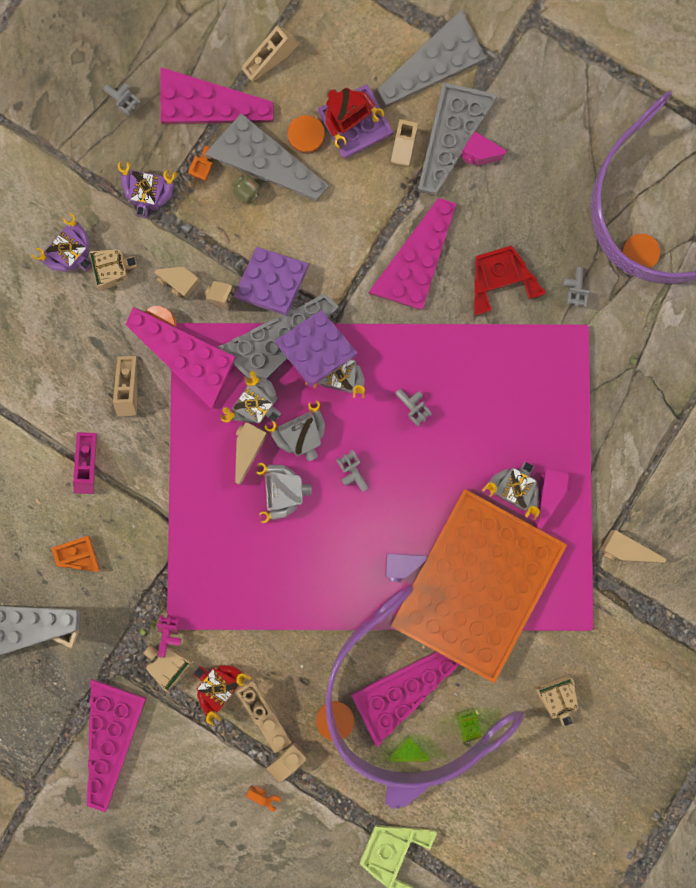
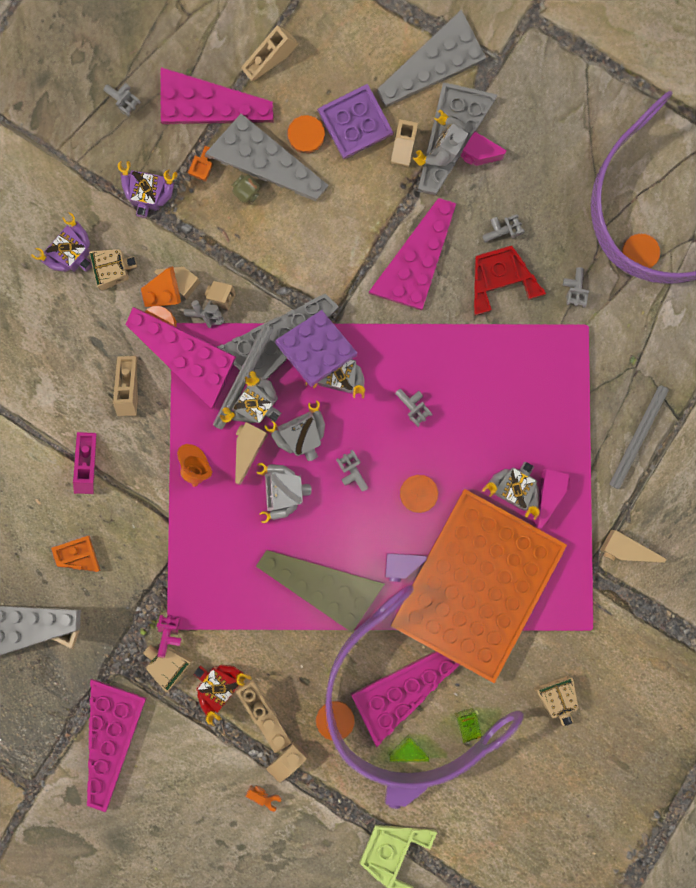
(161, 290): none -> orange wing
(193, 464): none -> orange piece
(210, 314): none -> light grey arm
(248, 366): none -> light grey axle
(271, 281): medium lavender plate -> none
(331, 591): none -> olive wing
(347, 110): red torso -> none
(419, 493): none -> orange tile
(447, 144): none -> light grey torso
(499, 231): none -> light grey arm
(639, 437): none -> light grey axle

